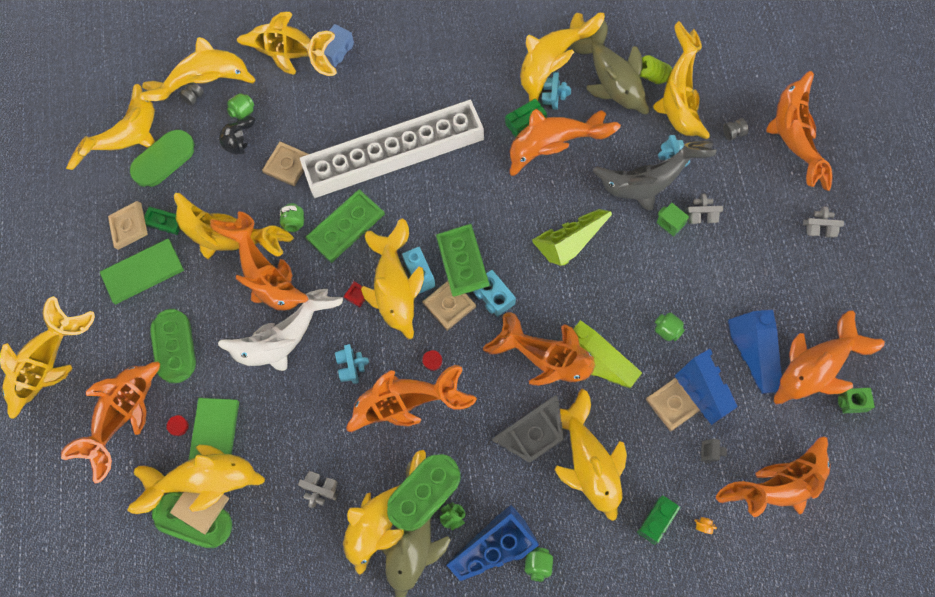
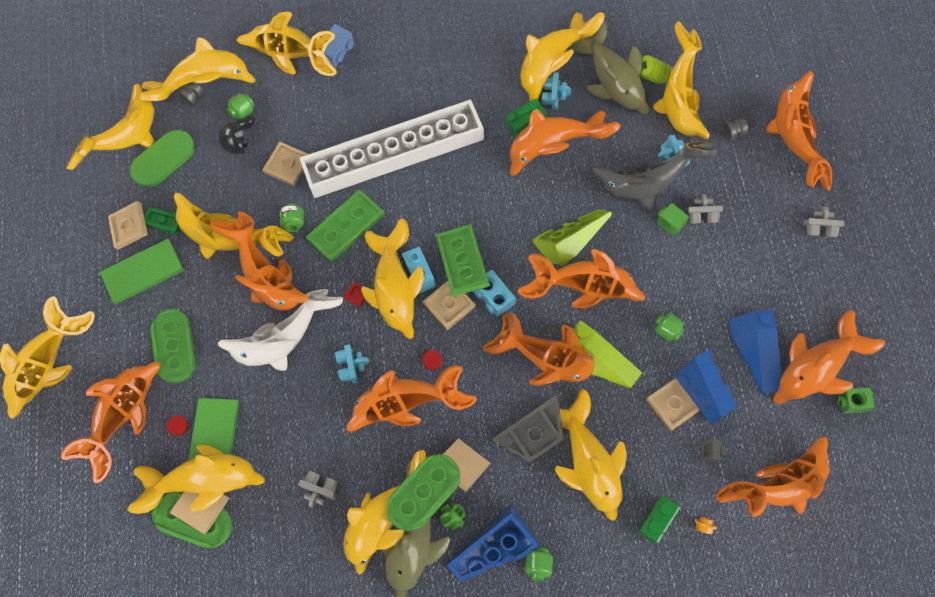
(469, 463): none -> tan tile
(594, 279): none -> orange animal

